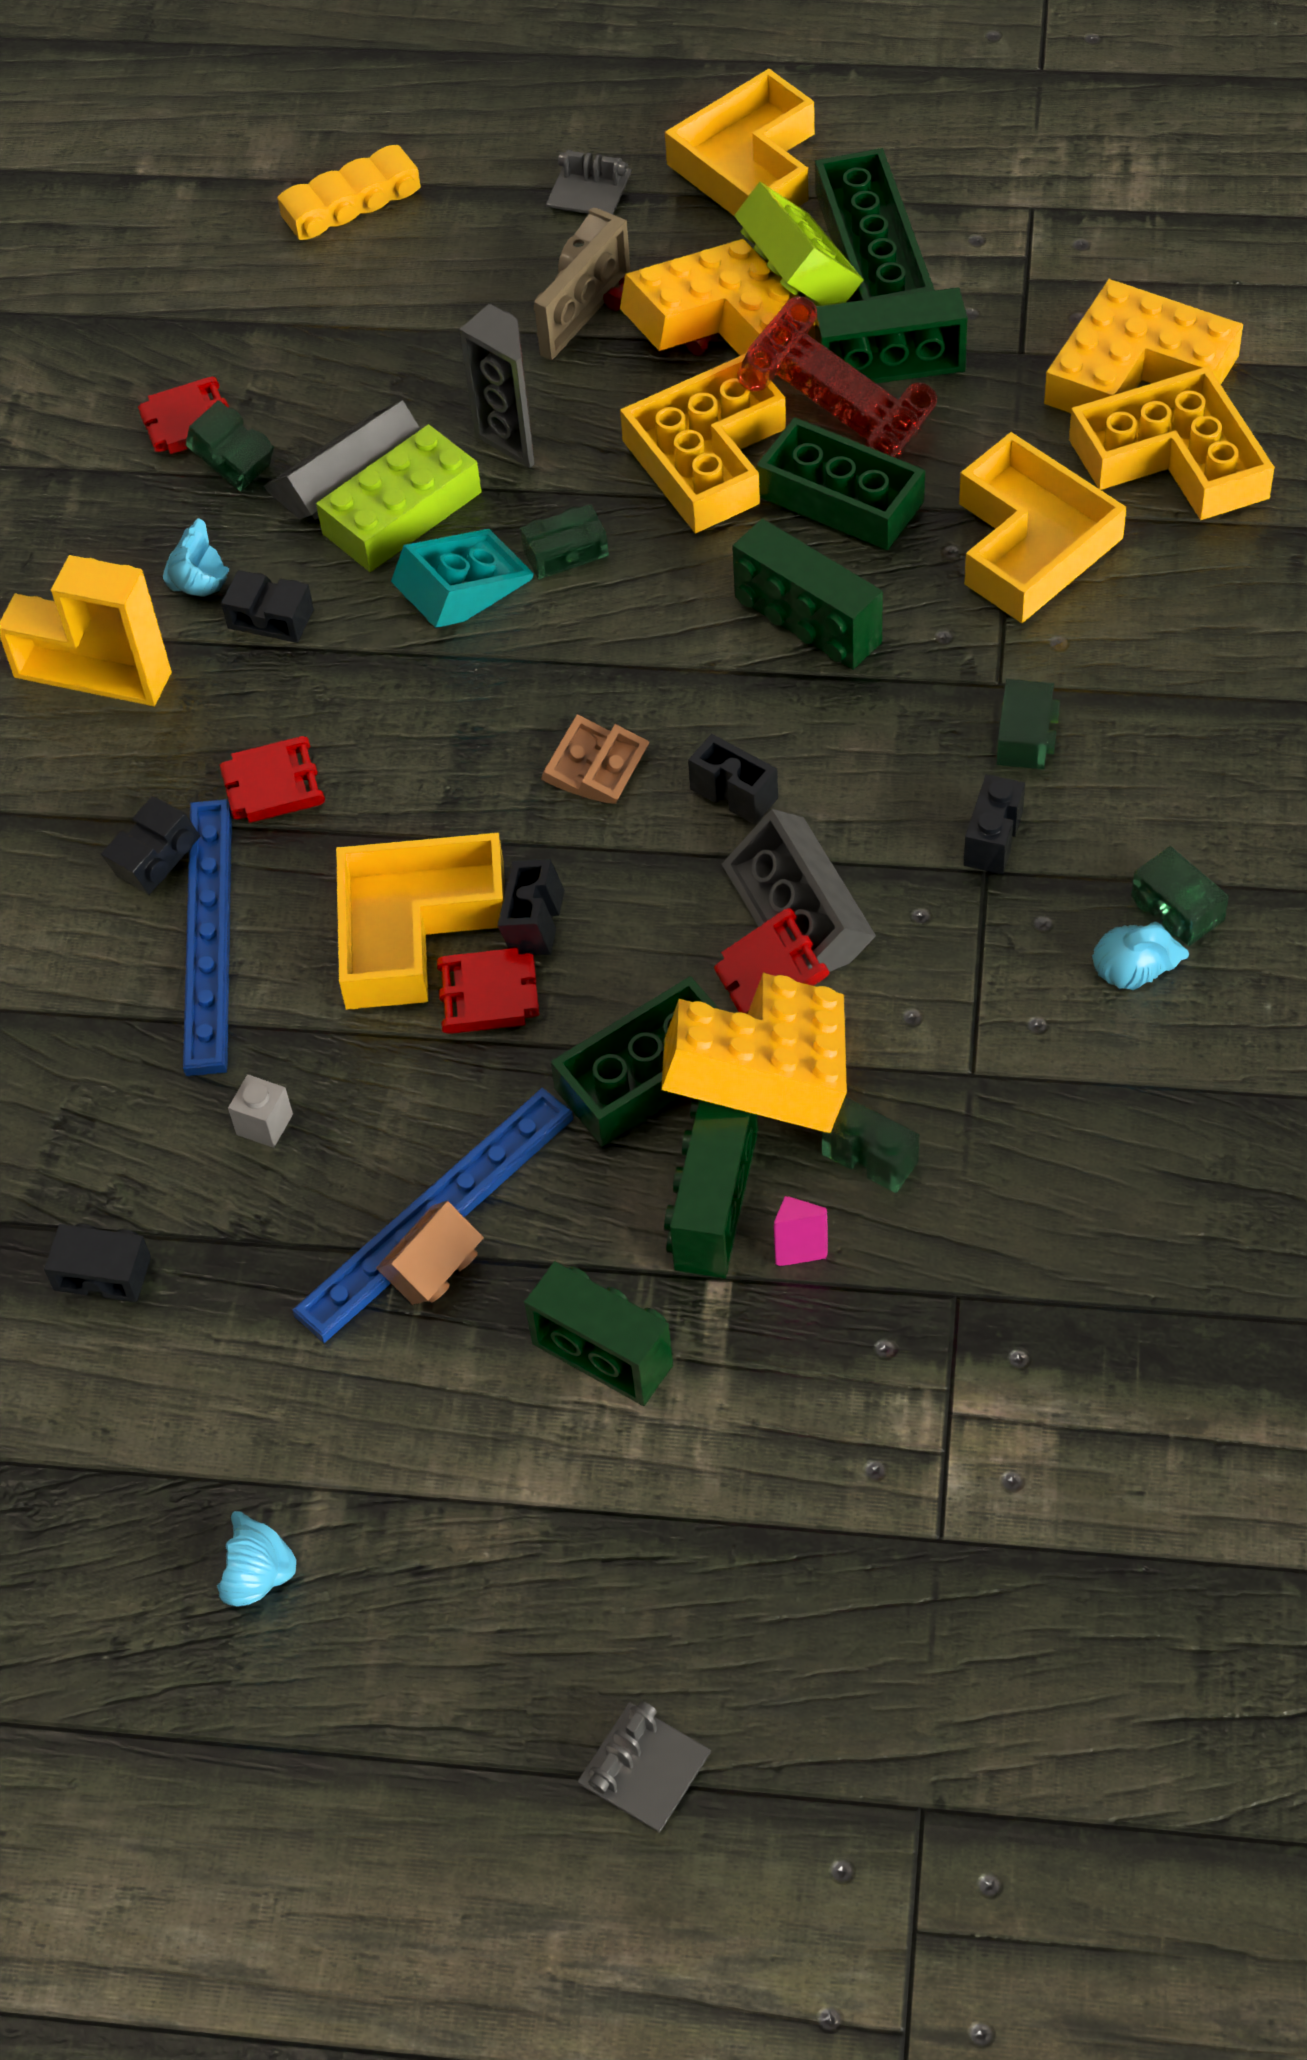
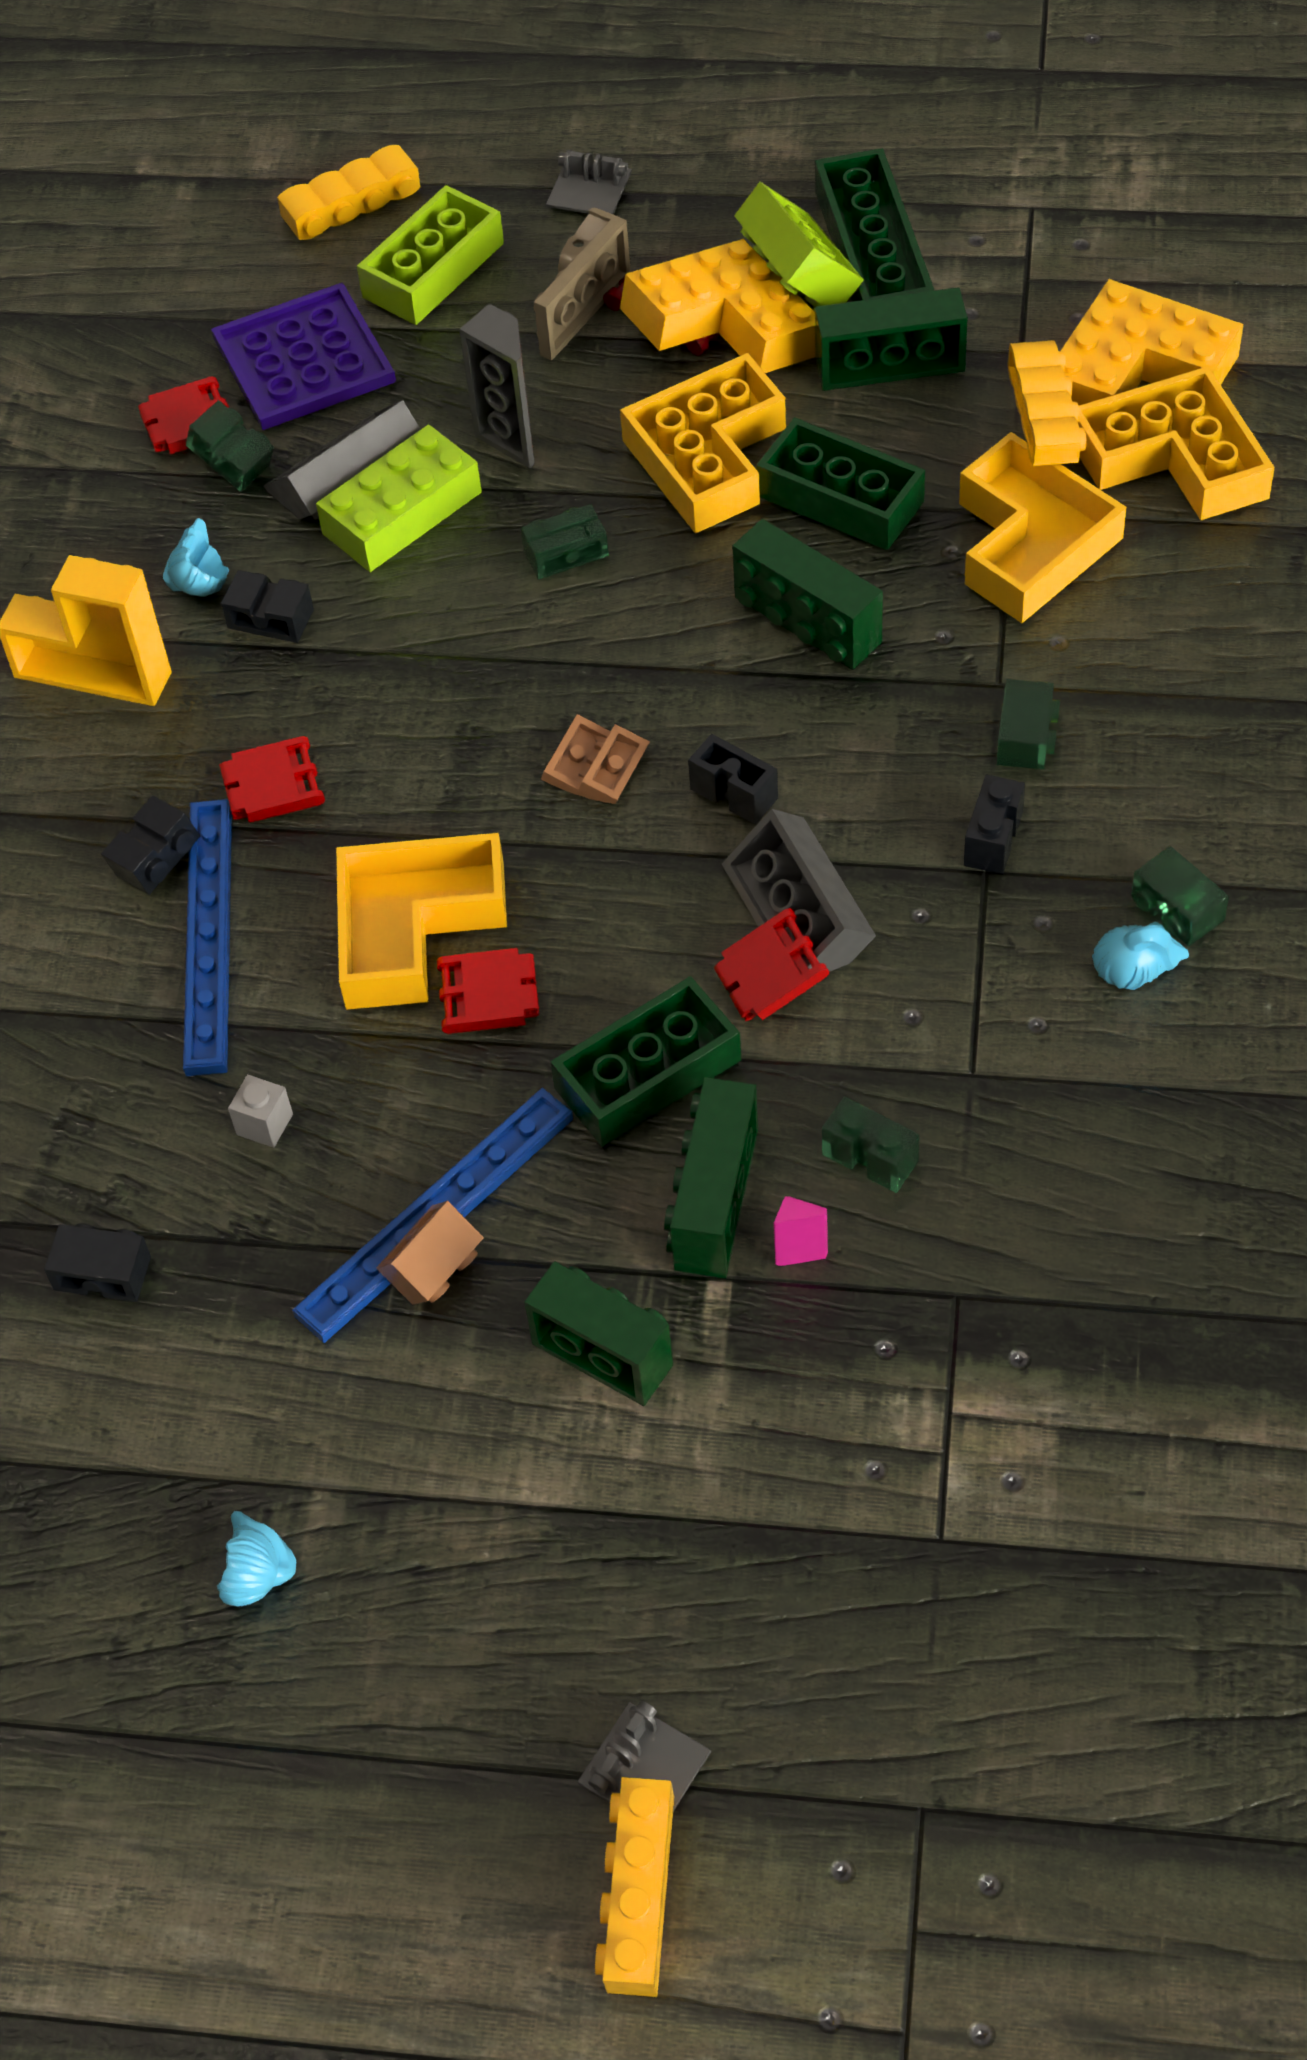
(303, 356): none -> dark purple plate
(430, 254): none -> lime brick
(458, 575): teal slope -> none
(528, 906): black brick -> none
(638, 1887): none -> yellow brick
(745, 142): yellow piece -> none
(772, 1062): yellow piece -> none
(832, 383): clear red beam -> none
(1045, 403): none -> yellow brick

